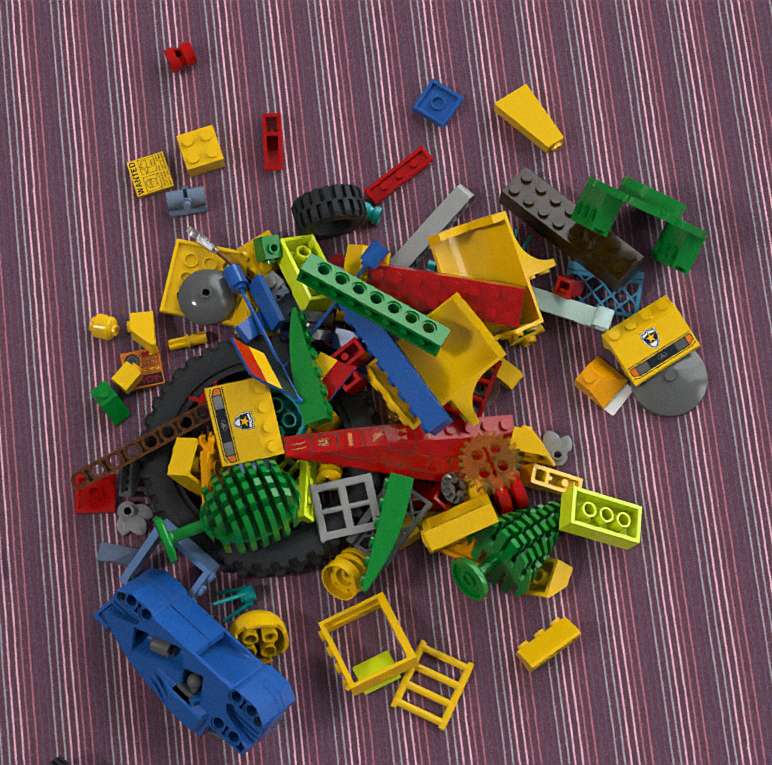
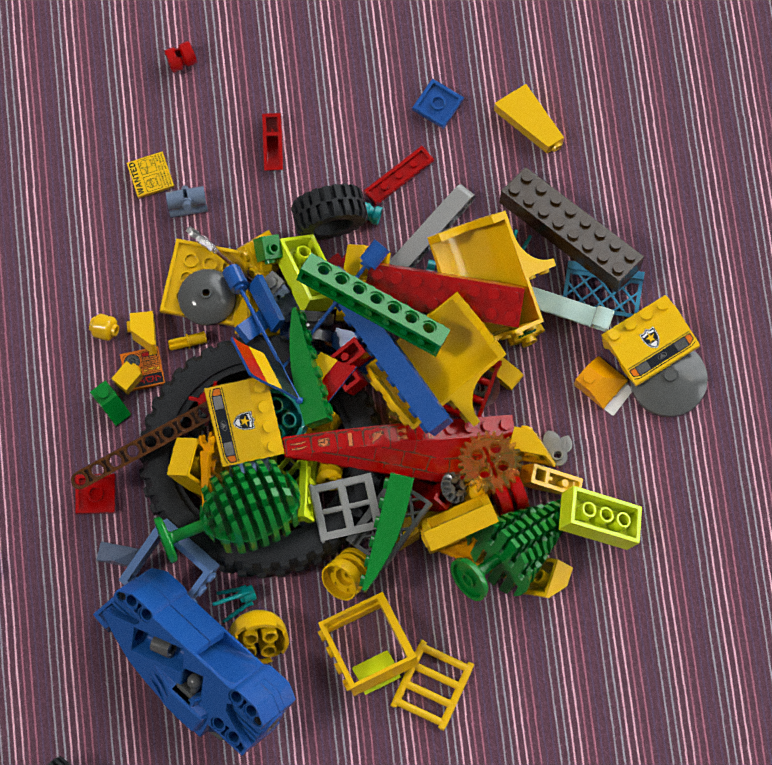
(129, 478): dark grey slope -> none
(135, 520): light grey plate -> none
(200, 151): yellow brick -> none
(547, 643): yellow slope -> none
(568, 287): red brick -> none
(678, 241): green piece -> none

